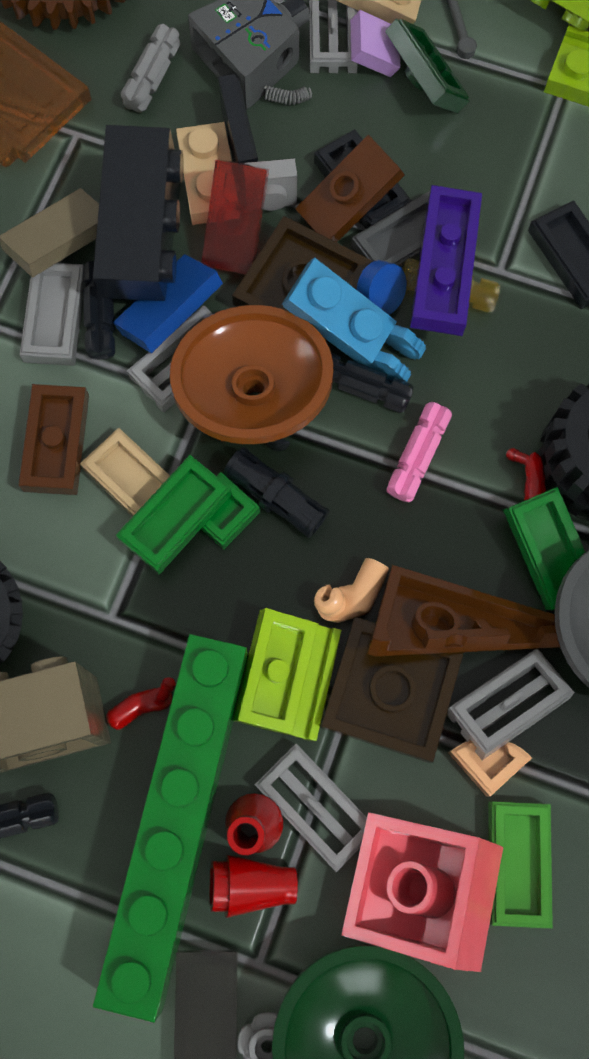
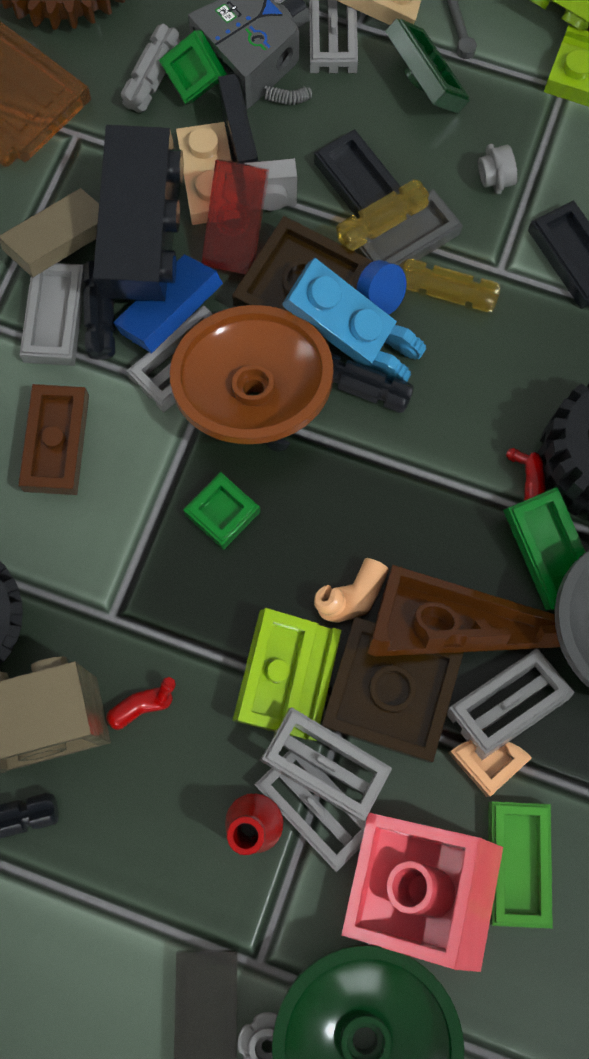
(124, 471): tan tile -> none
(172, 831): green brick -> none
(174, 514): green tile -> none
(192, 66): none -> green tile
(249, 886): red cone -> none
(276, 492): black pin -> none
(283, 739): none -> light grey tile
(350, 190): reddish brown plate -> none
(372, 45): lavender tile -> none
(382, 215): none -> clear yellow axle
(419, 452): bright pink axle -> none
(446, 261): dark purple plate -> none
(498, 168): none -> light grey plate

